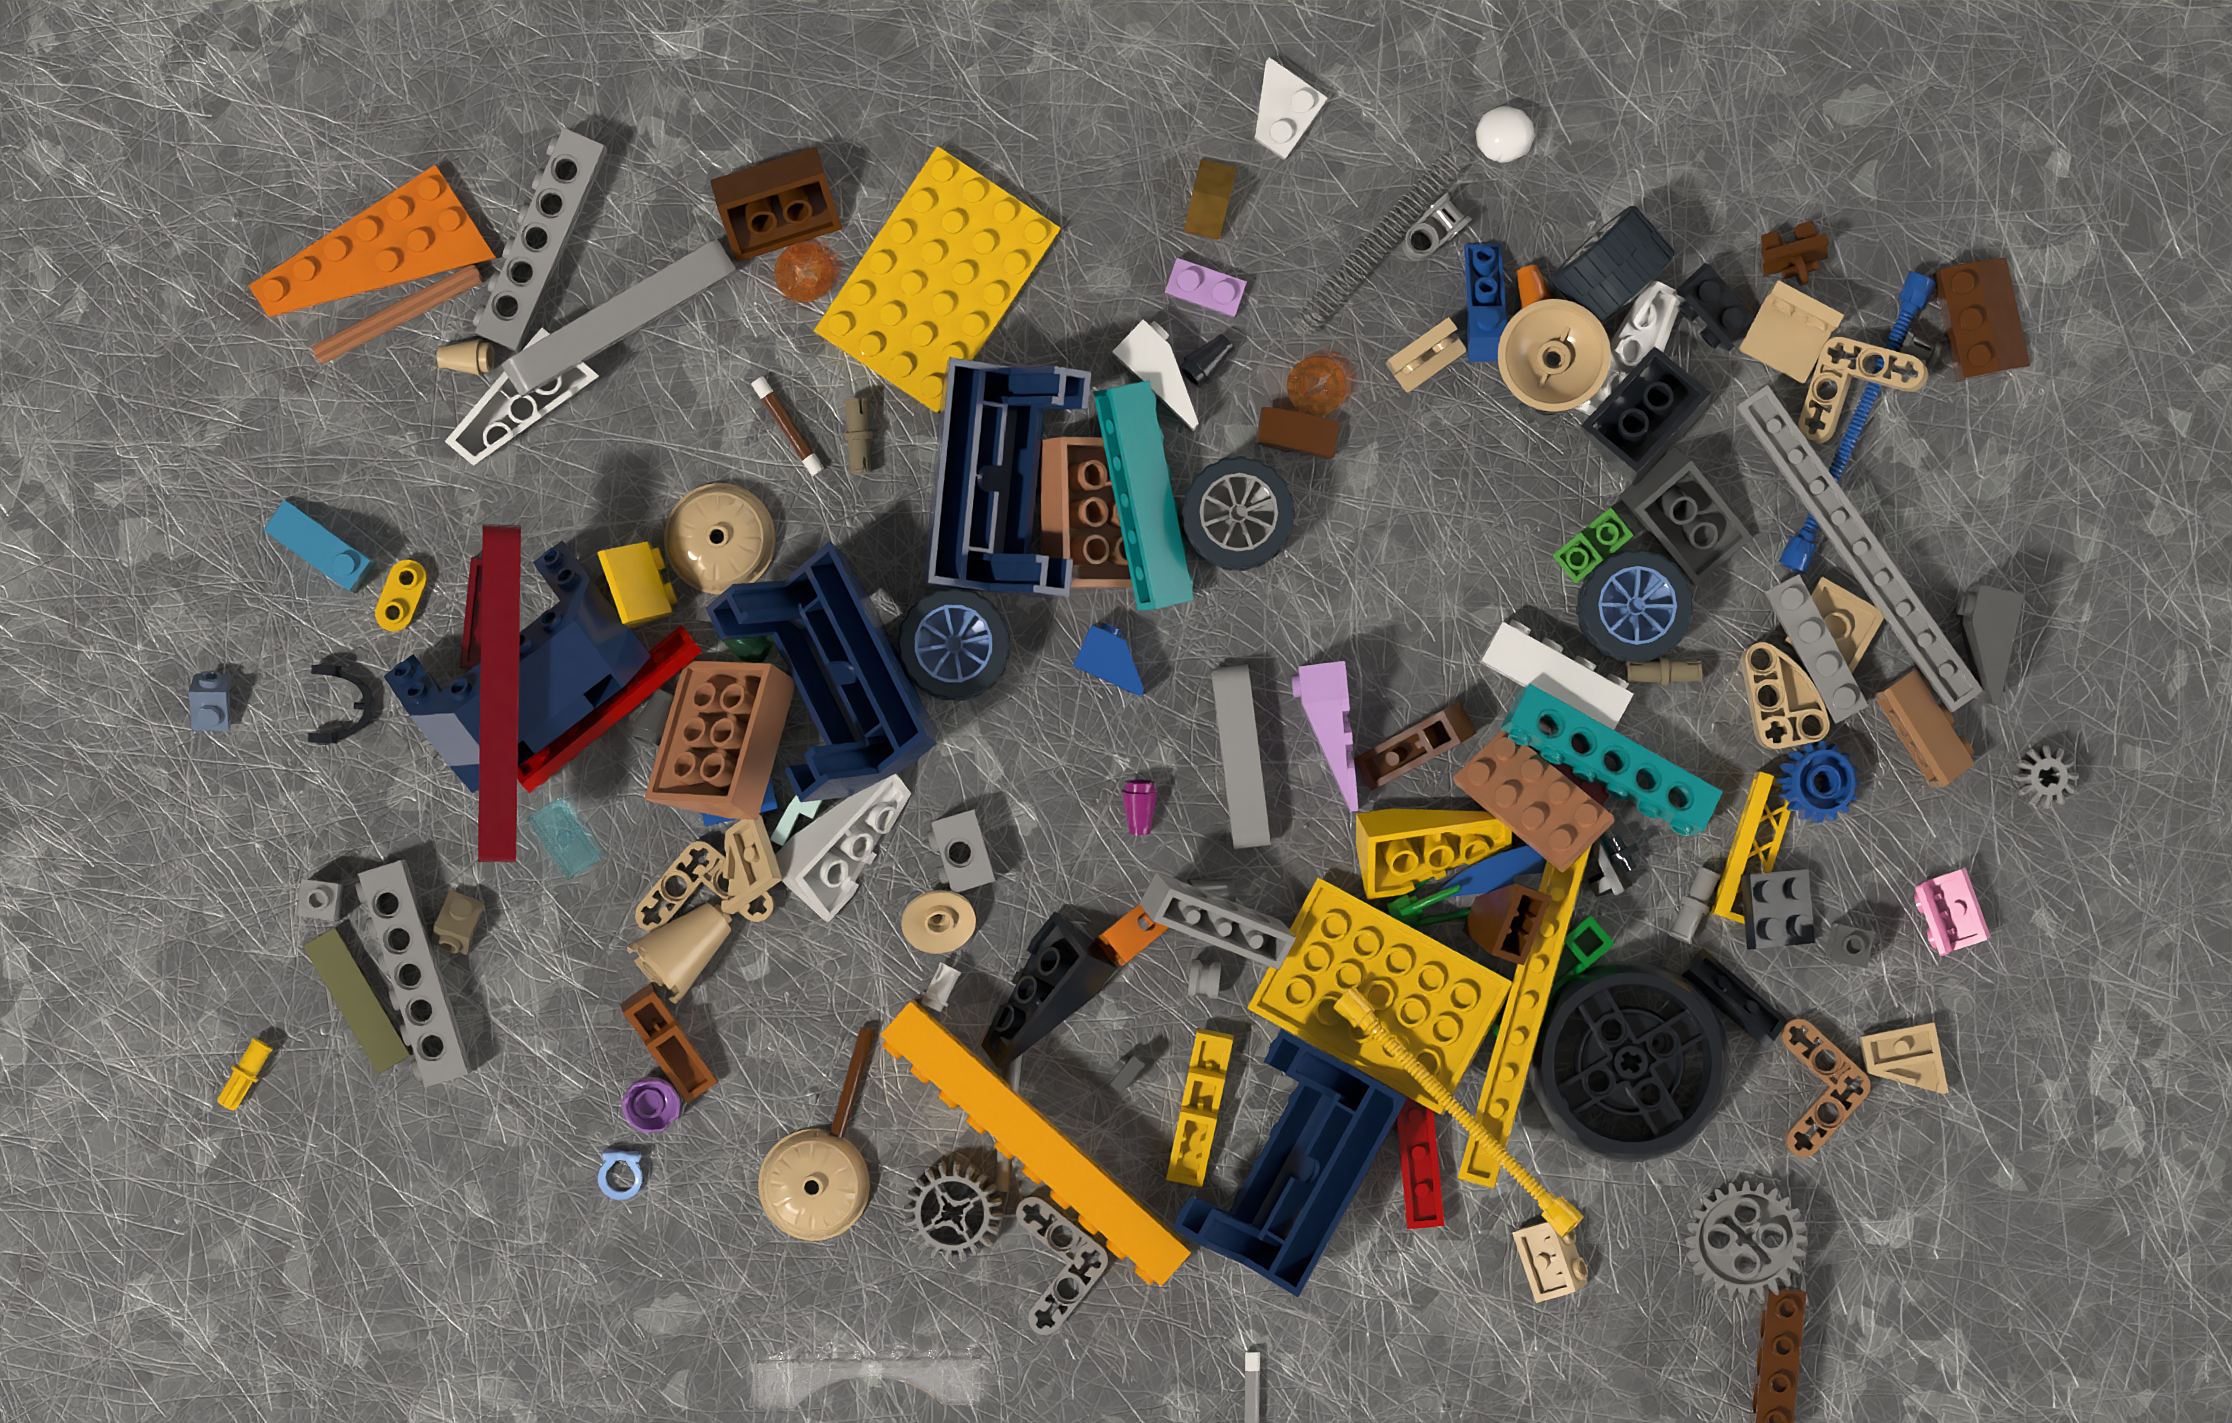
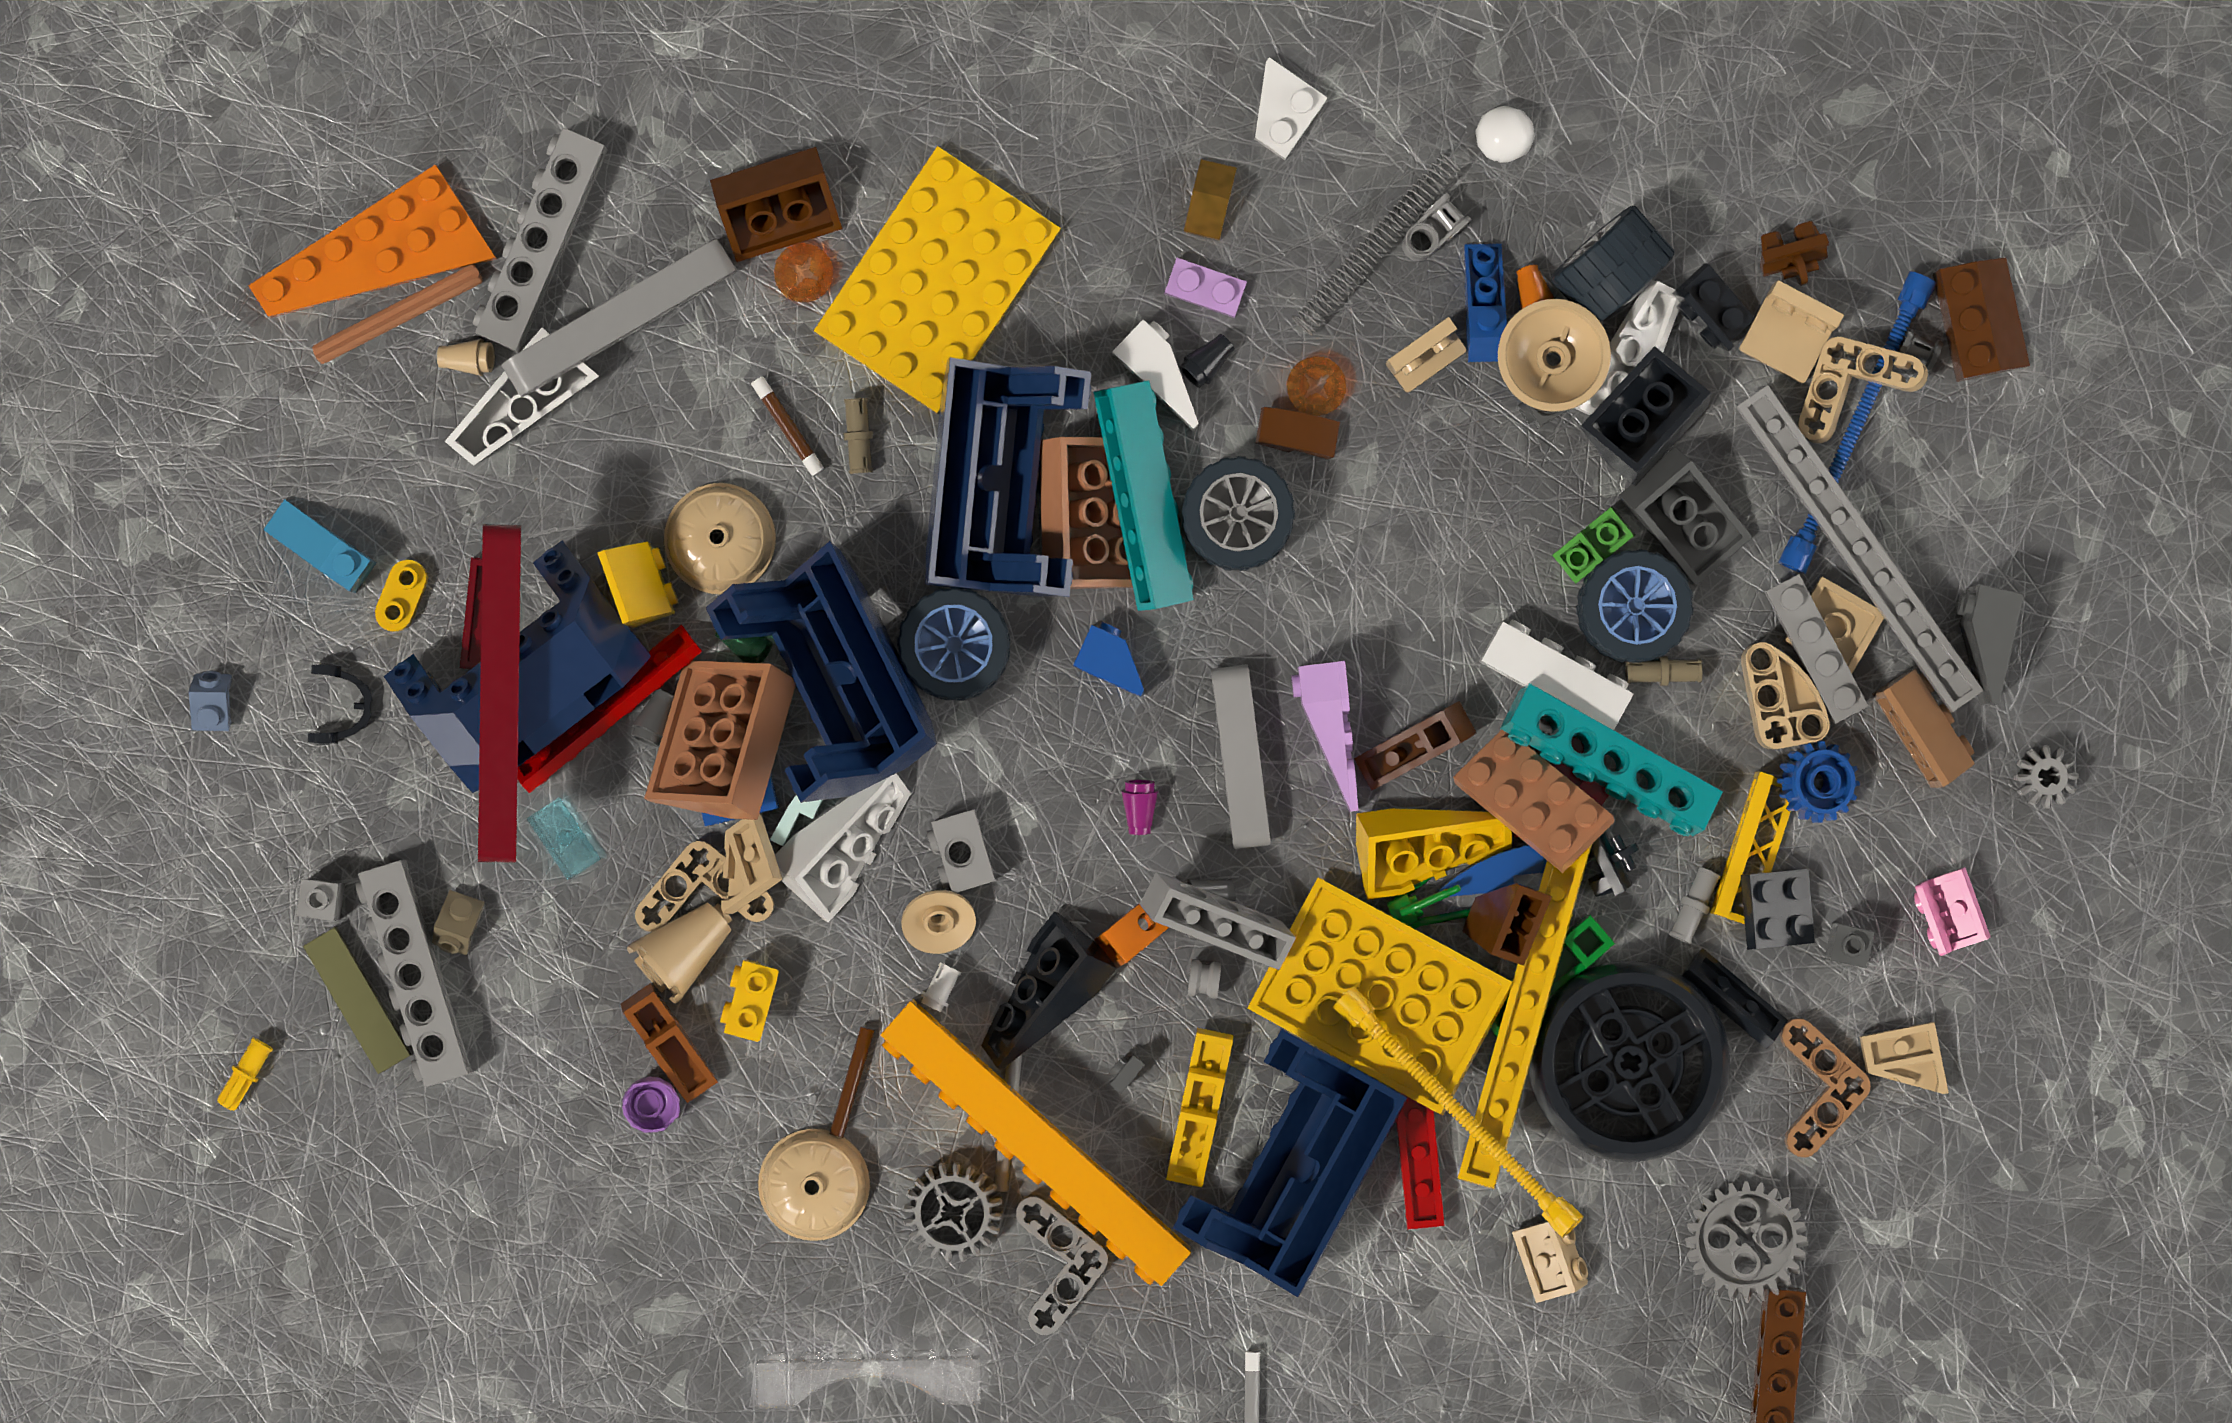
(632, 1159): light blue piece -> none
(751, 1000): none -> yellow bracket

